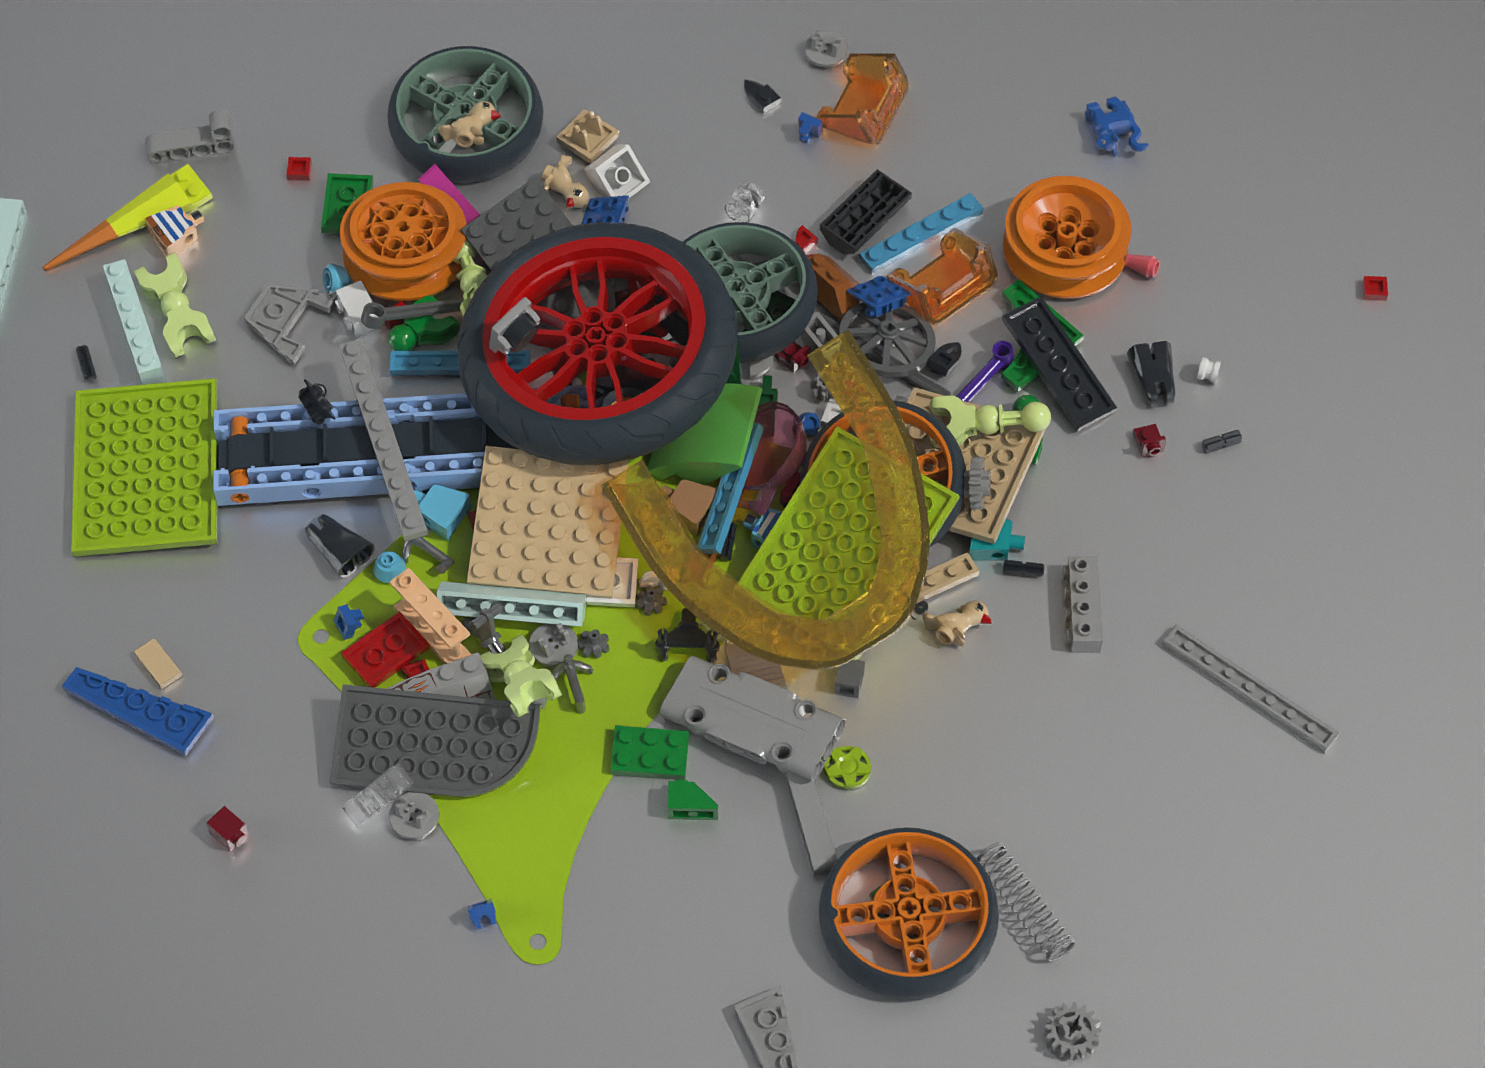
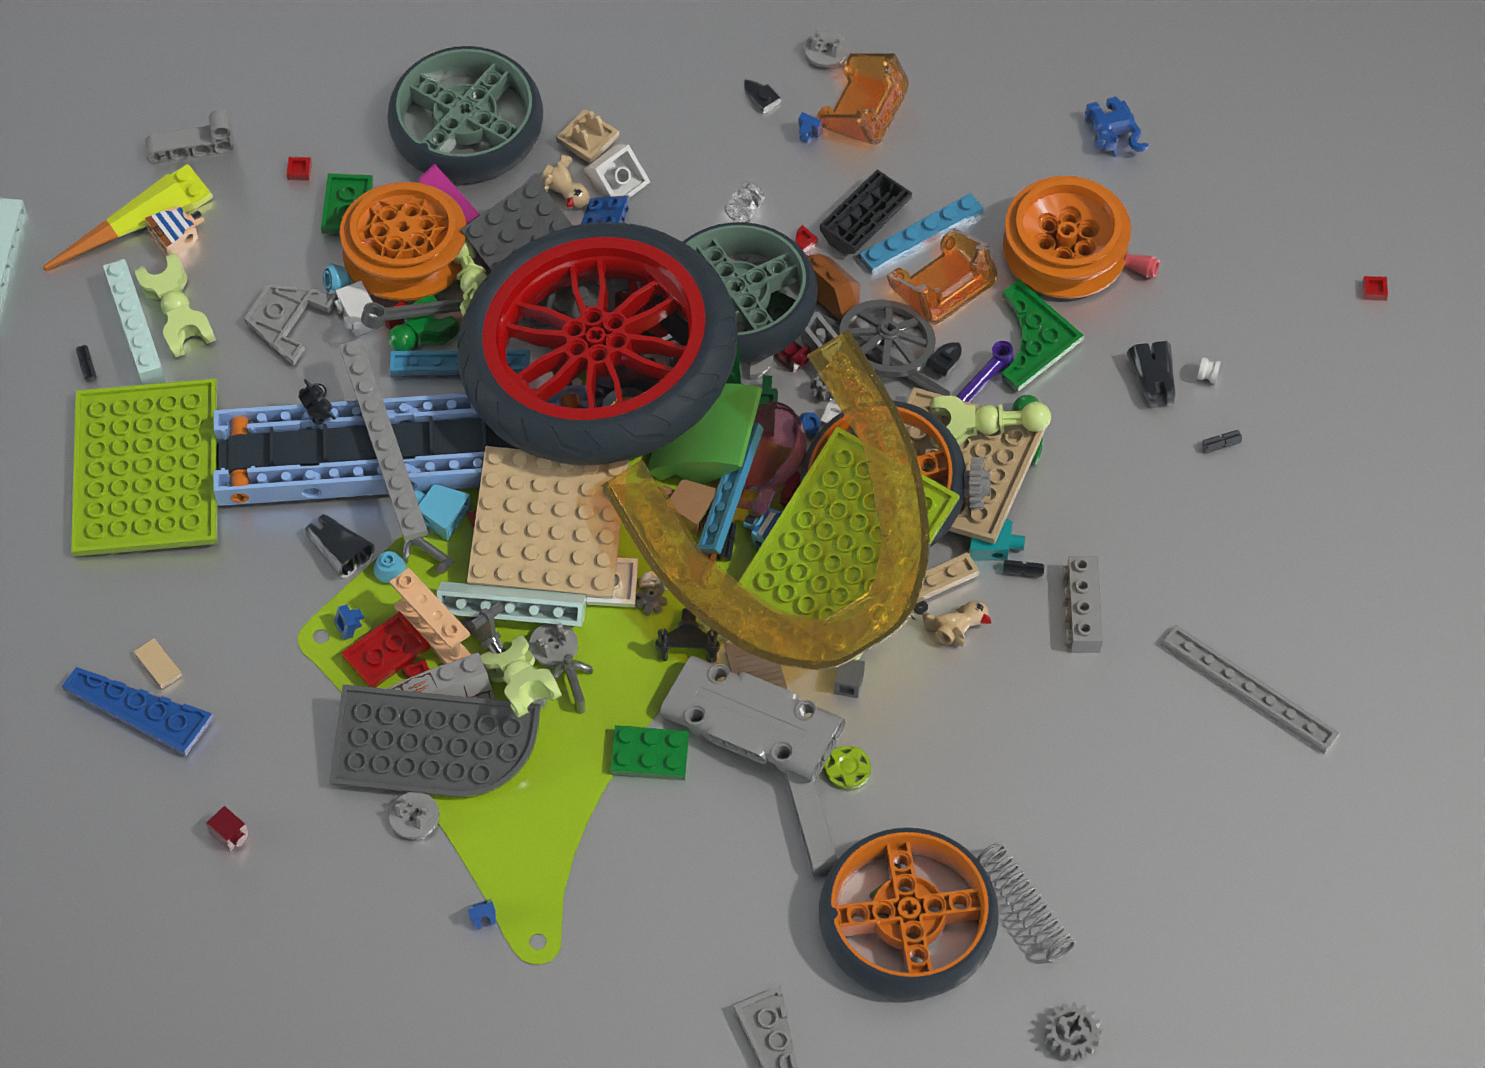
(378, 795): clear beam -> none
(469, 128): tan animal -> none
(515, 328): piece -> none
(593, 643): dark grey plant -> none
(690, 802): green slope -> none
(879, 295): blue hinge -> none
(1059, 363): black plate -> none
(1149, 440): dark red bracket -> none

